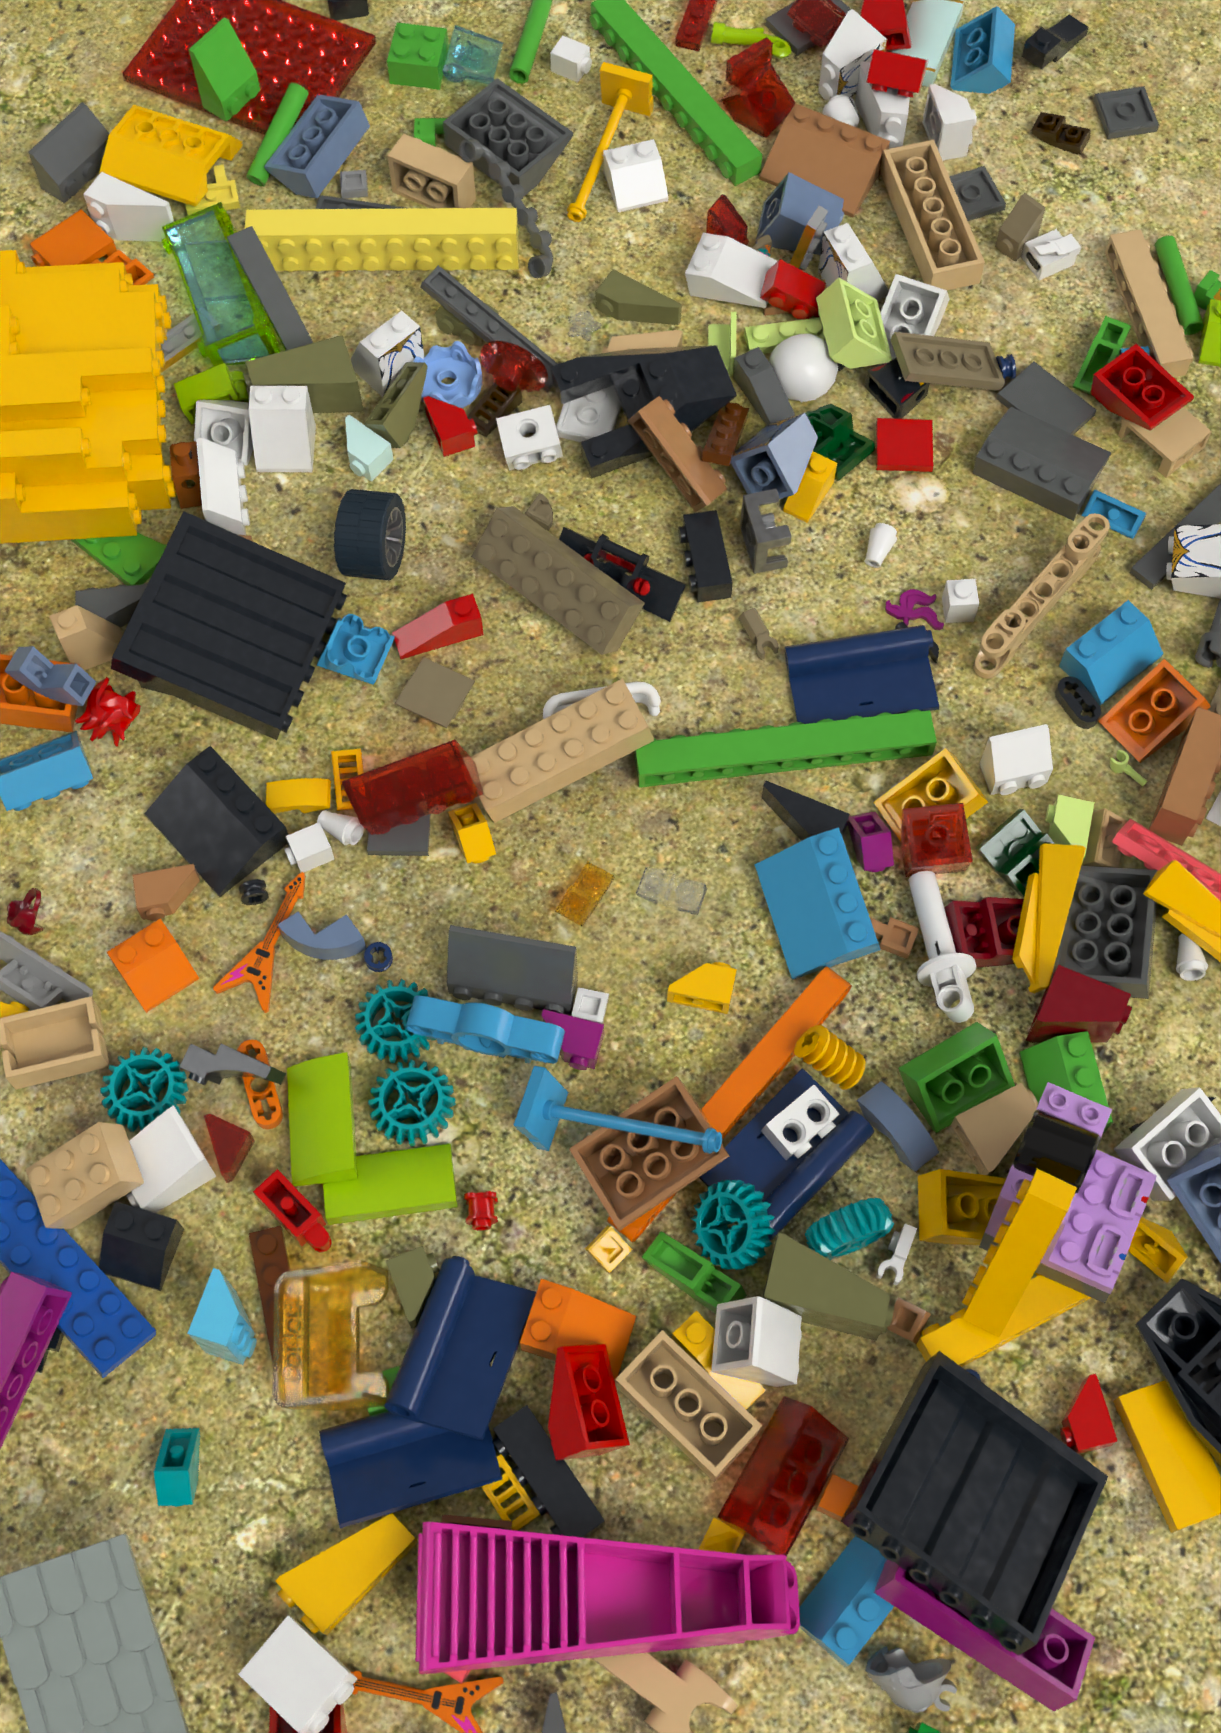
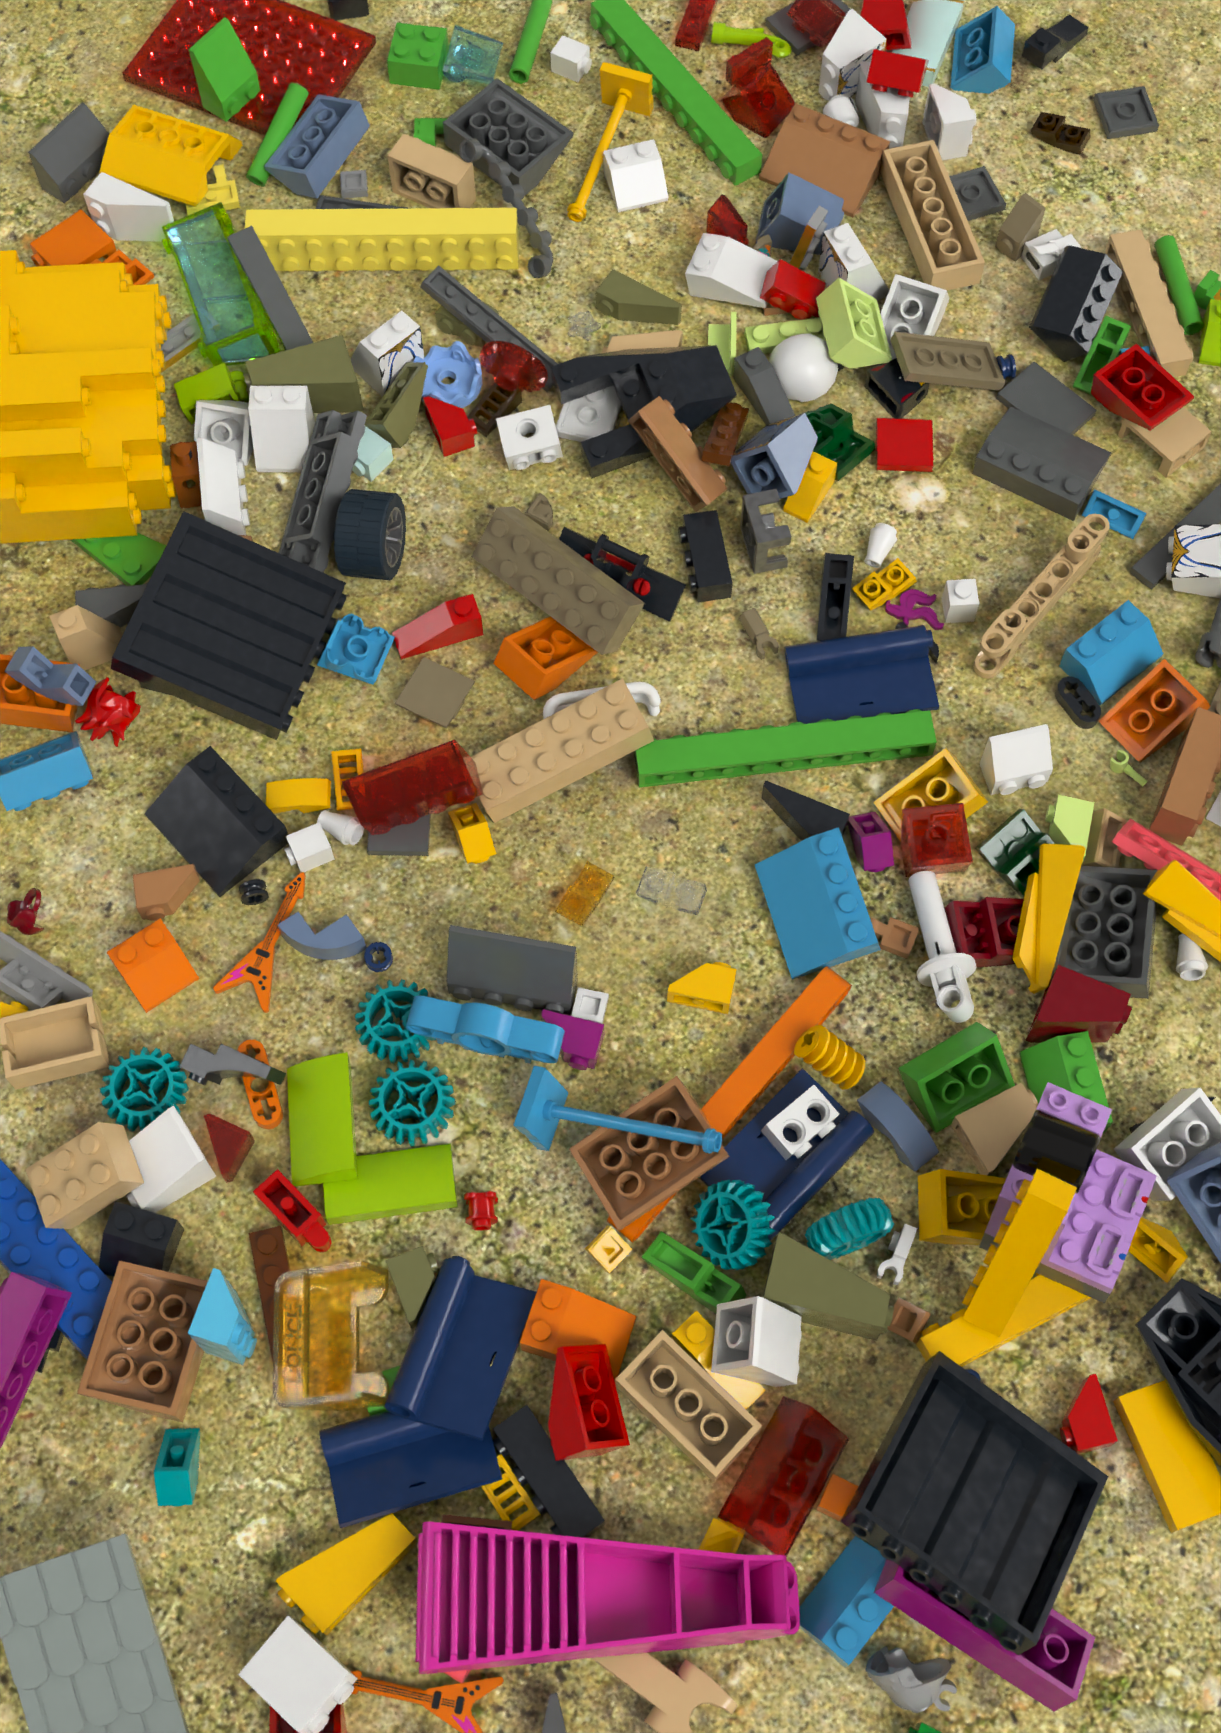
(143, 1345): none -> medium nougat slope
(321, 487): none -> dark grey slope
(542, 656): none -> orange slope
(834, 596): none -> black slope
(885, 585): none -> yellow slope
(1075, 301): none -> black slope

